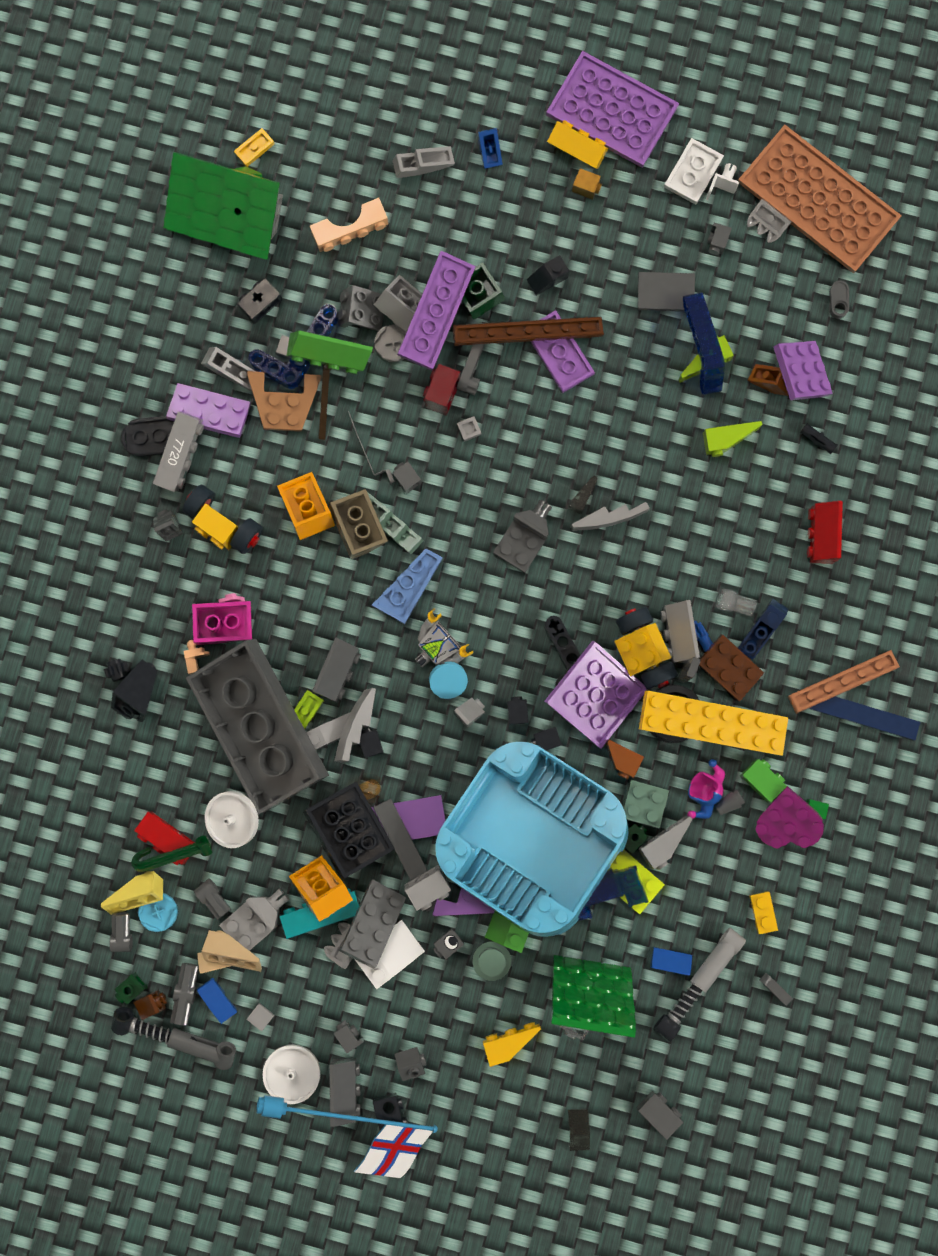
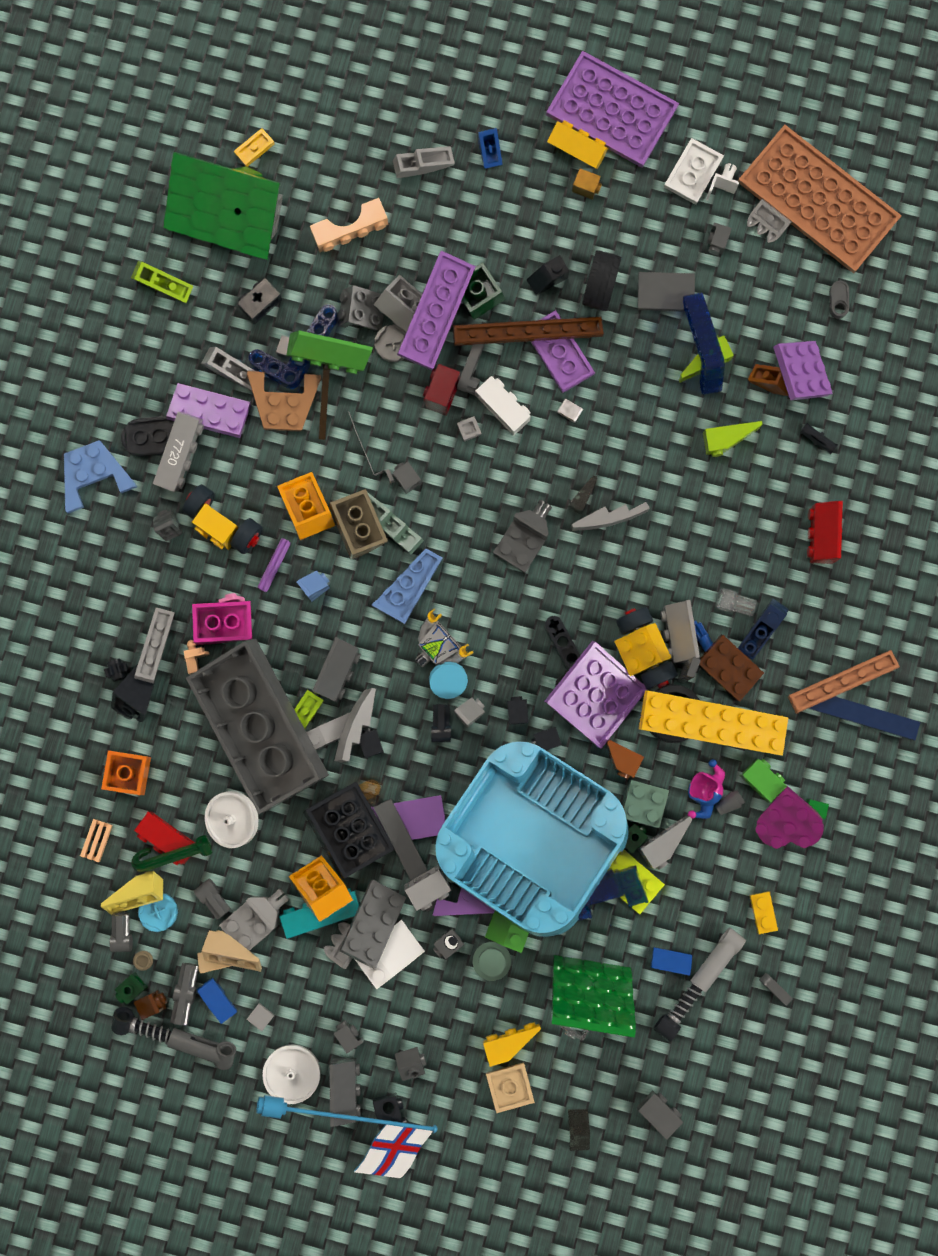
(89, 466): none -> medium blue wing
(89, 837): none -> light nougat tile
(126, 773): none -> orange brick
(143, 960): none -> dark tan plate
(154, 645): none -> light grey plate
(161, 281): none -> lime slope
(274, 565): none -> medium lavender axle
(314, 585): none -> medium blue slope
(441, 729): none -> black piece
(503, 405): none -> white brick
(510, 1087): none -> tan plate
(570, 410): none -> flat silver piece
(601, 280): none -> black tyre

